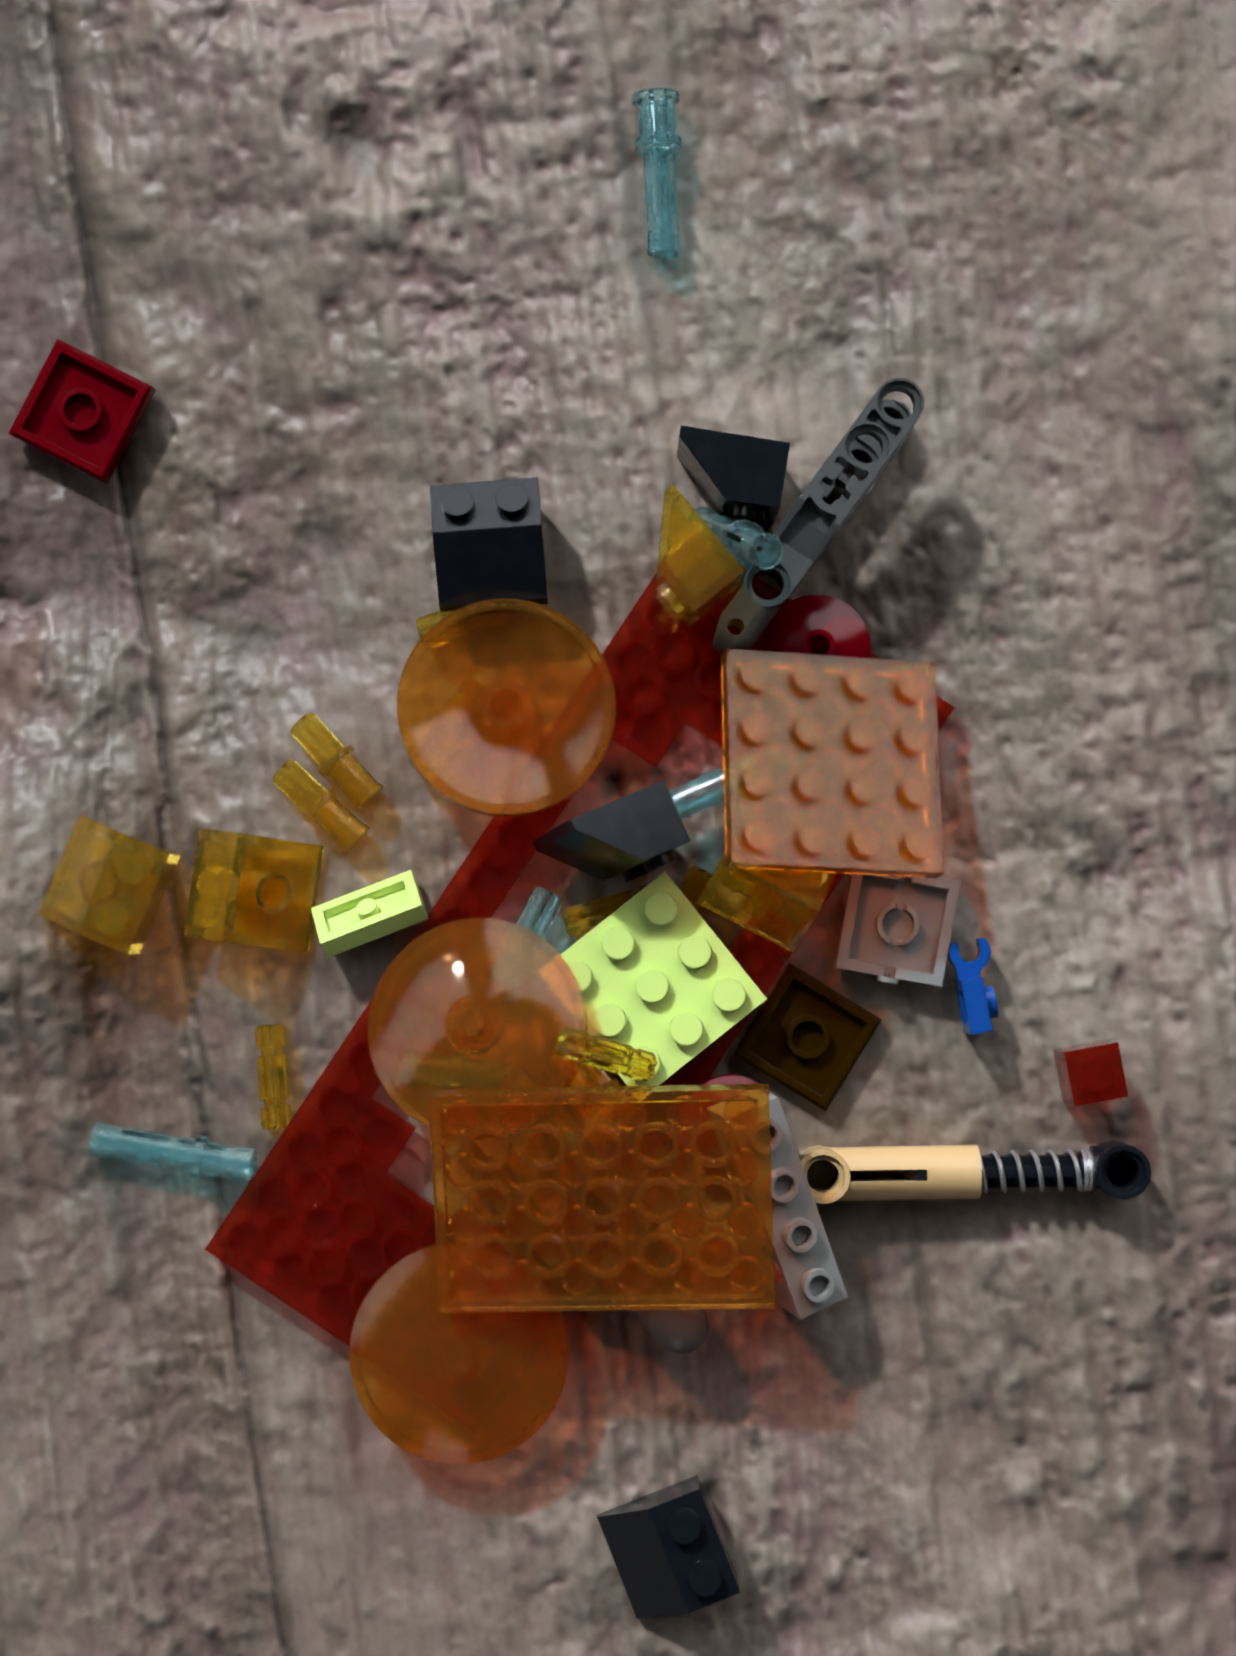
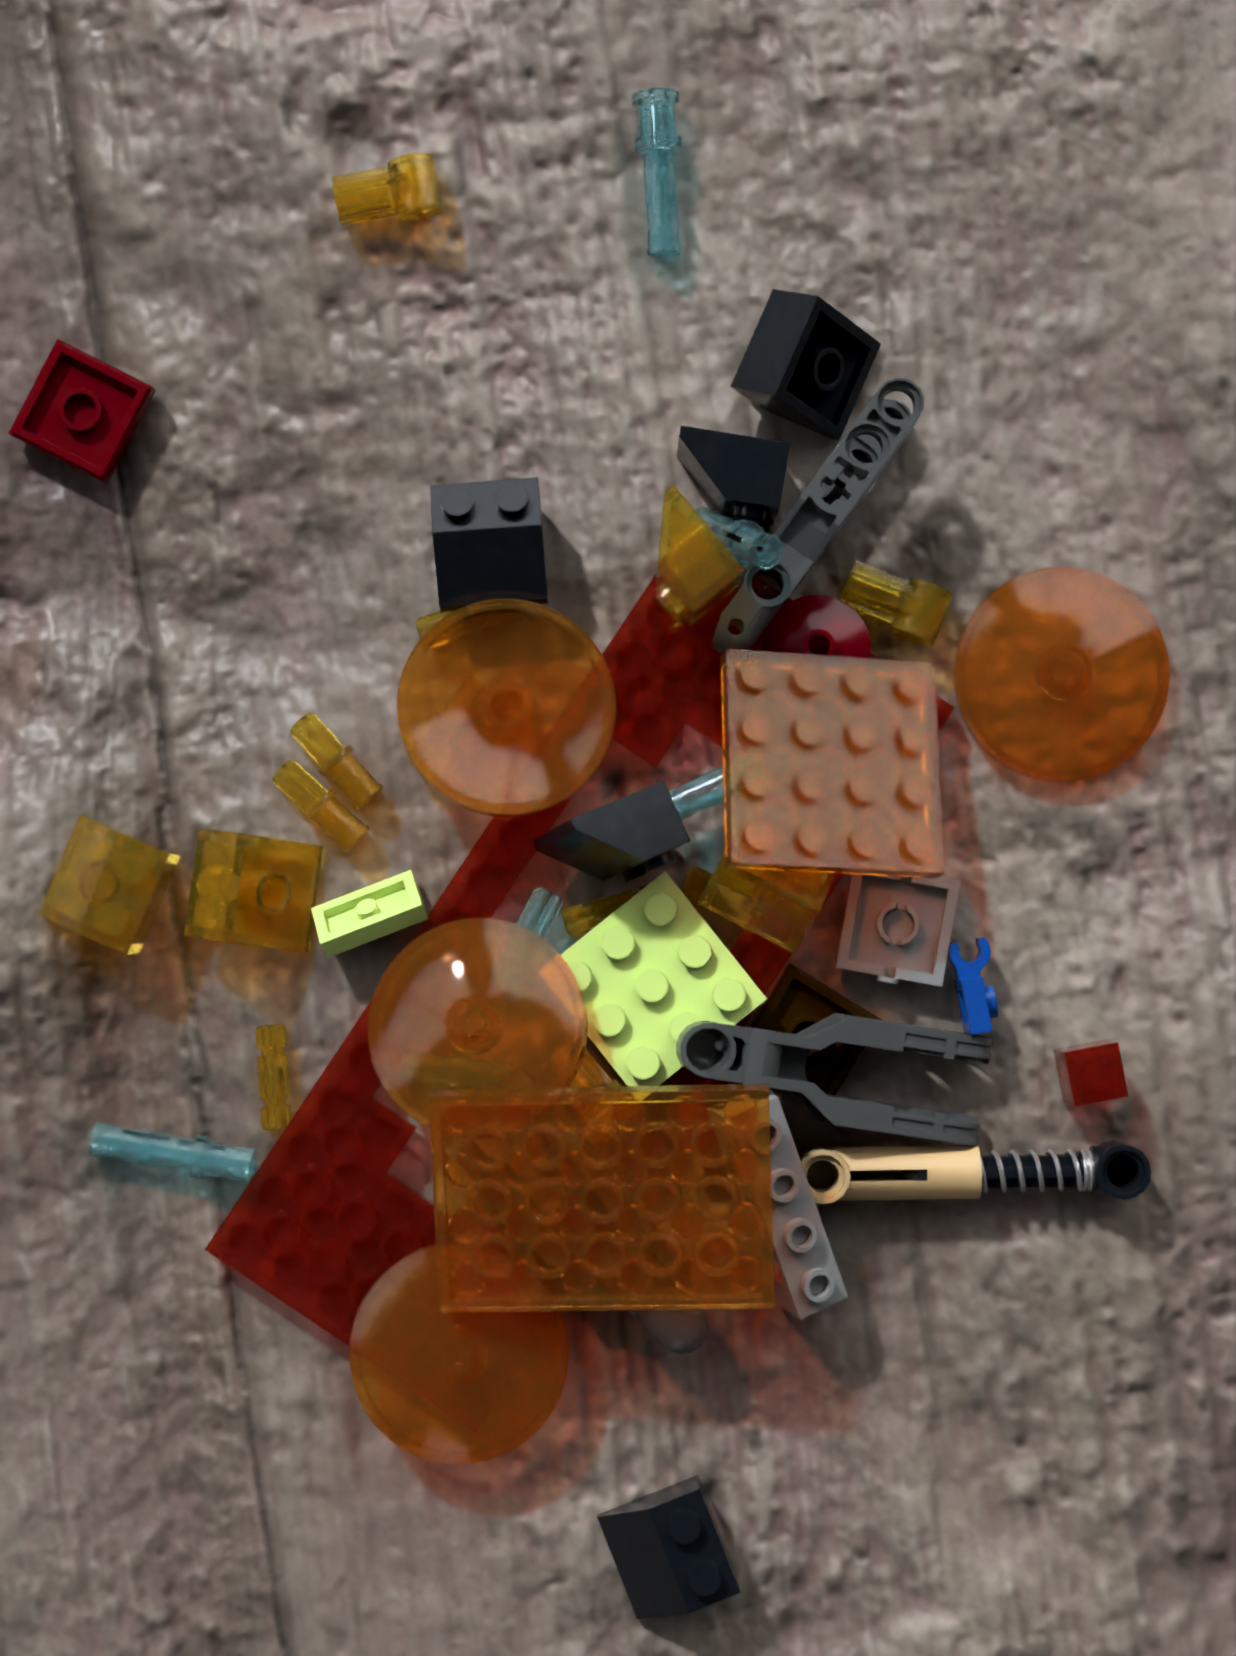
(402, 189): none -> clear yellow piece
(606, 1054): clear yellow axle -> none
(779, 1060): none -> dark grey piece
(806, 363): none -> black slope
(910, 607): none -> clear yellow piece
(1061, 674): none -> clear orange dish

